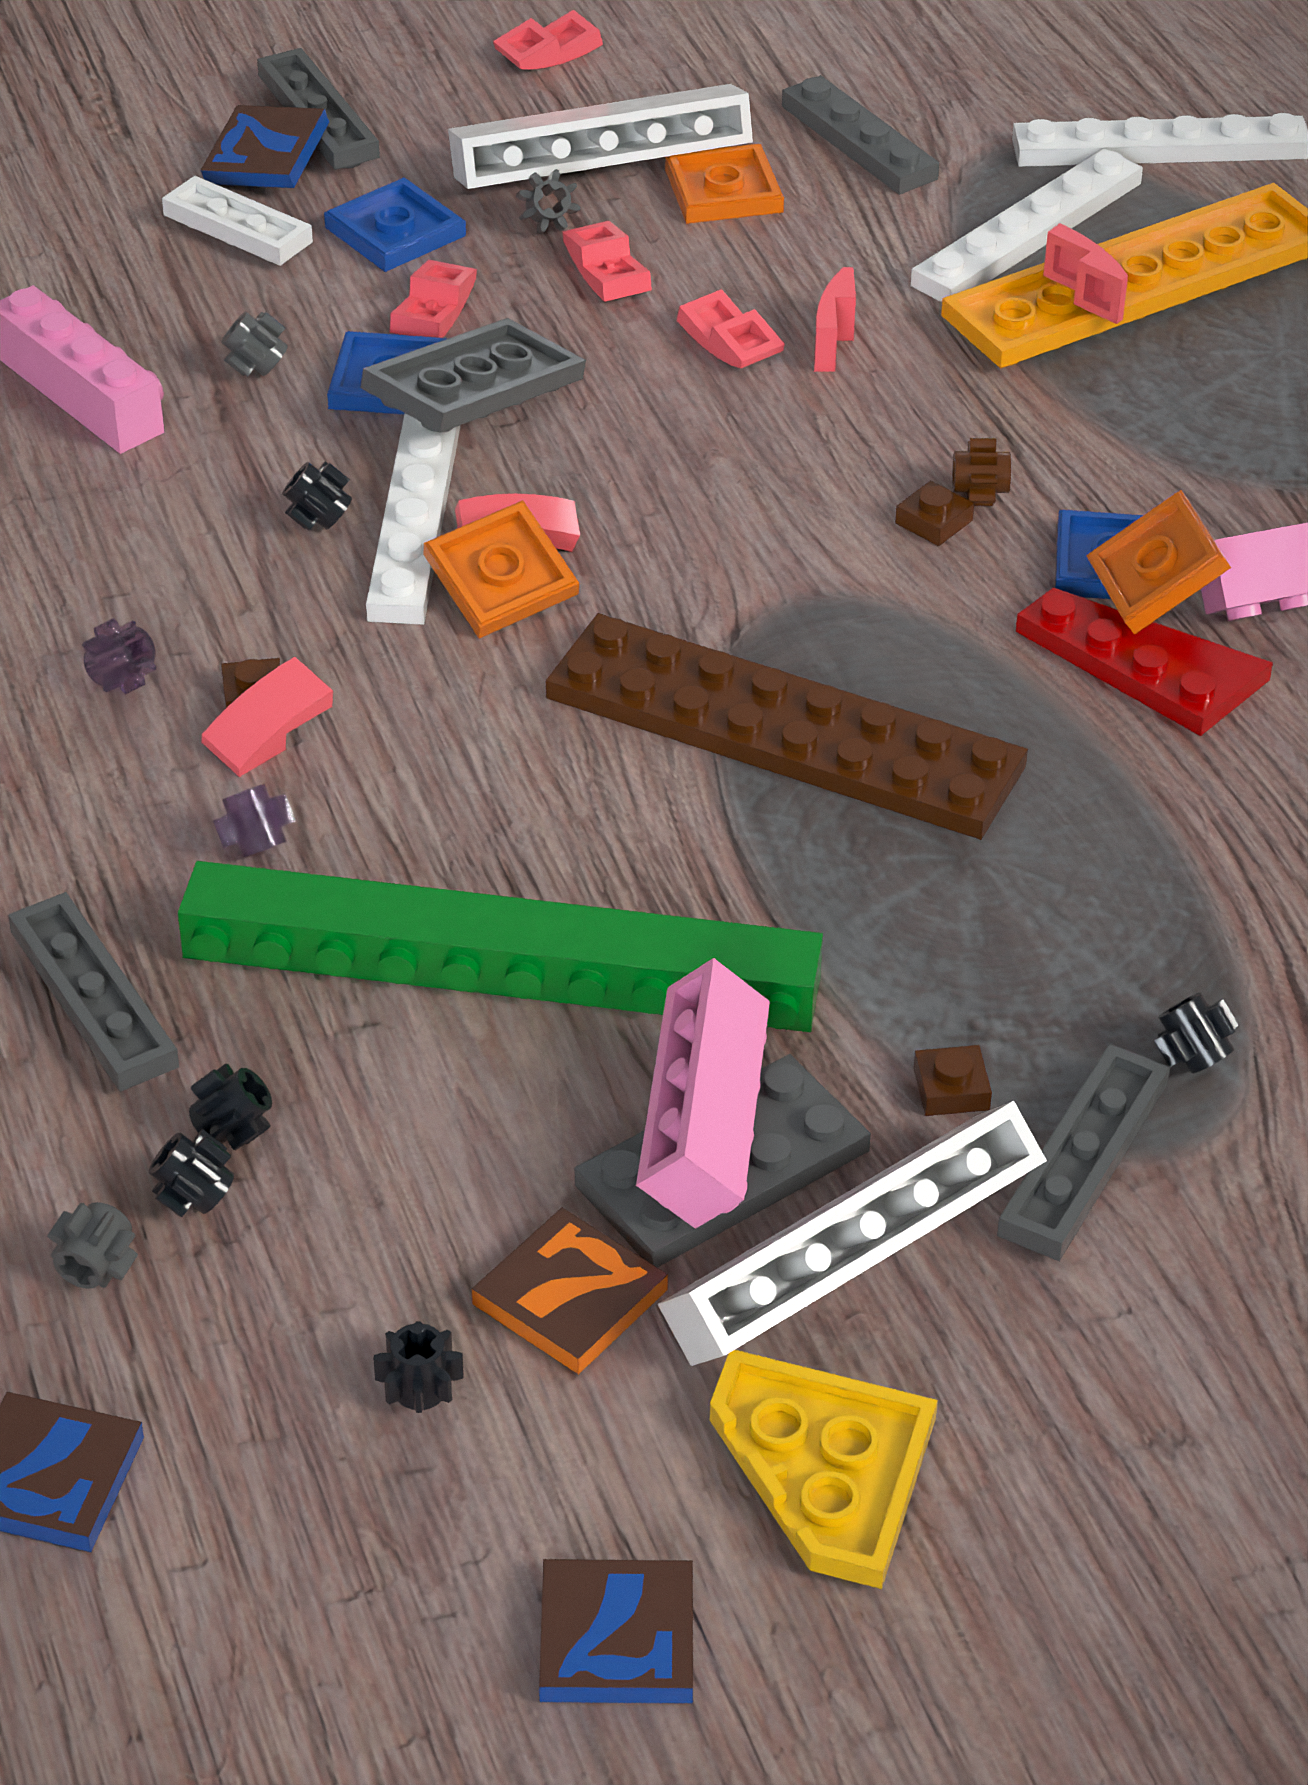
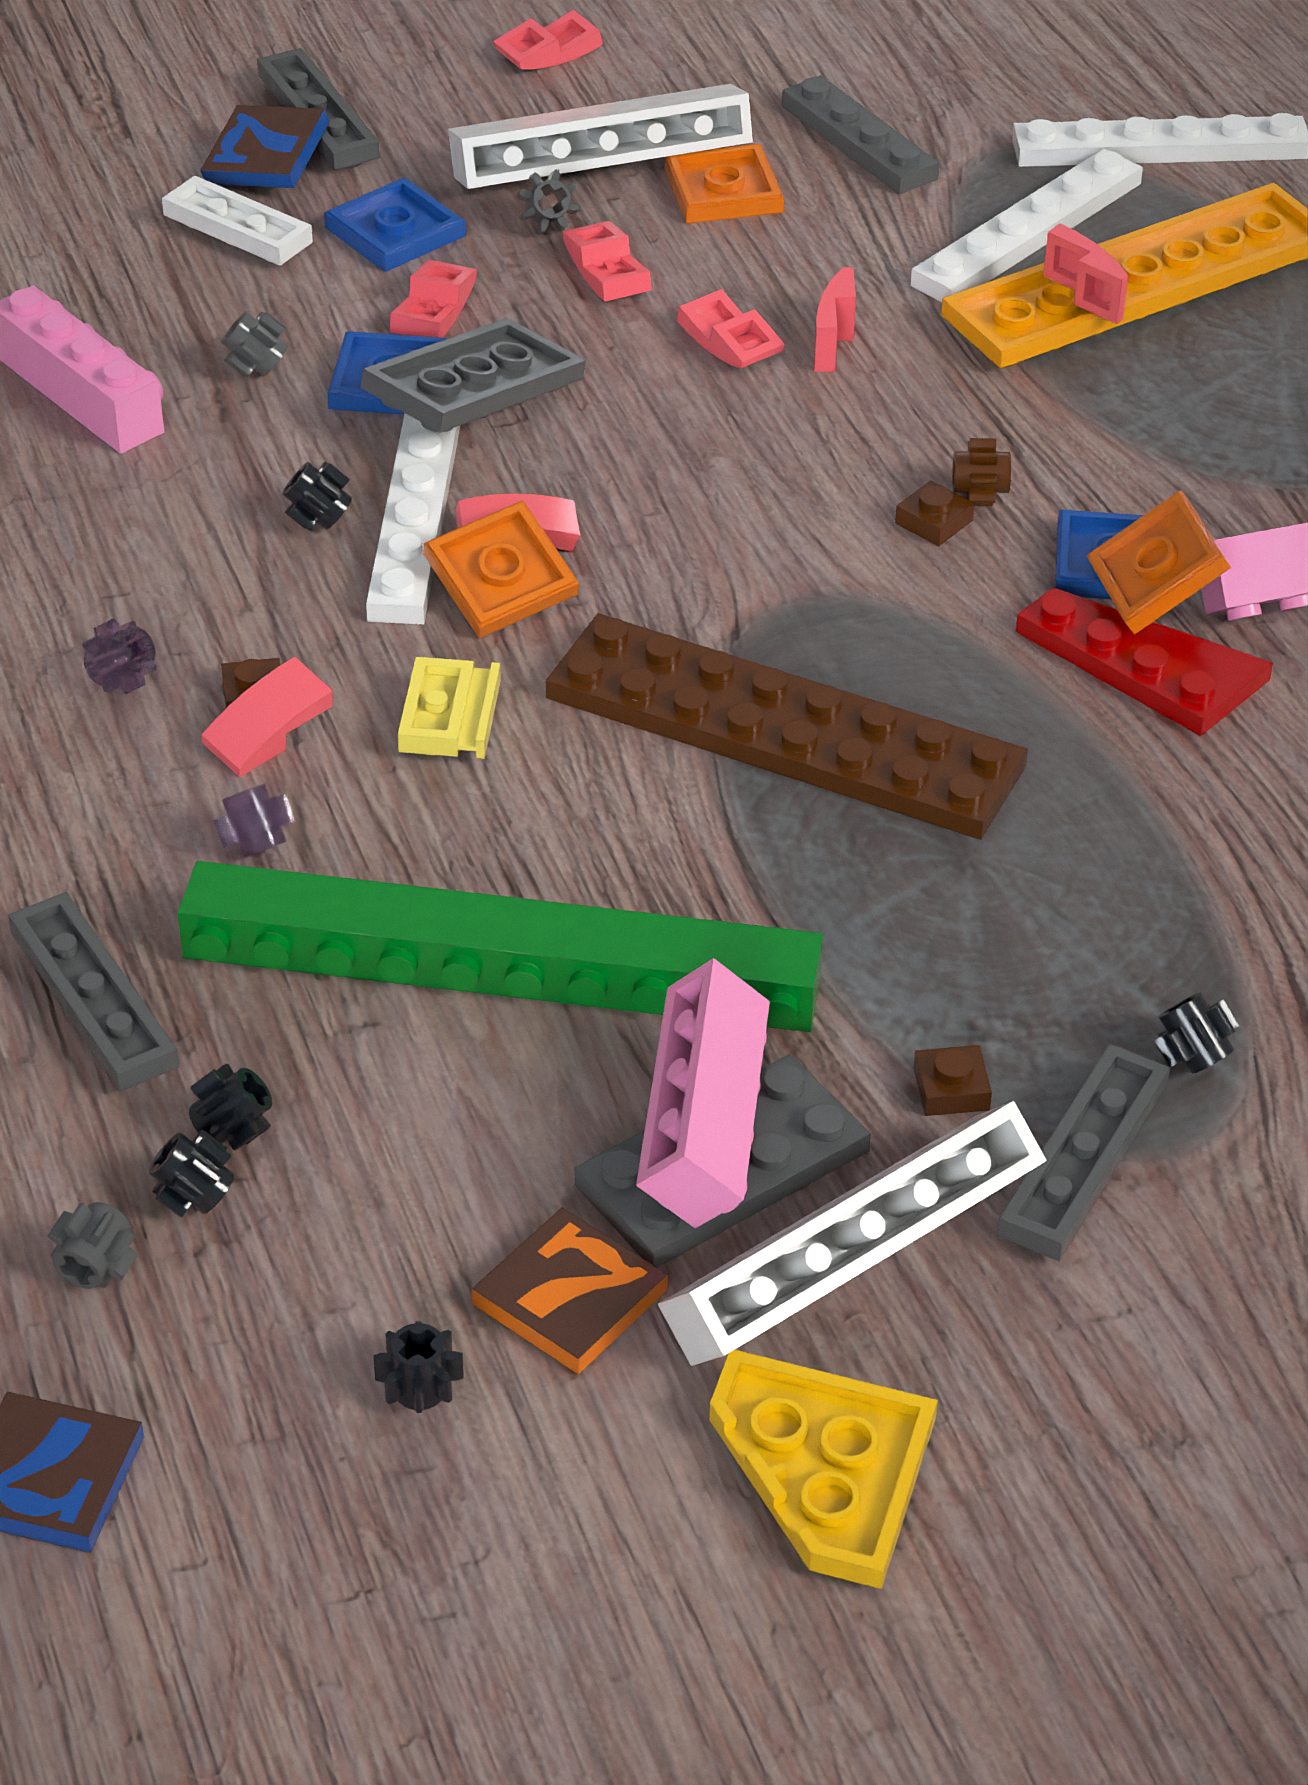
(448, 707): none -> light yellow plate
(616, 1631): reddish brown tile -> none

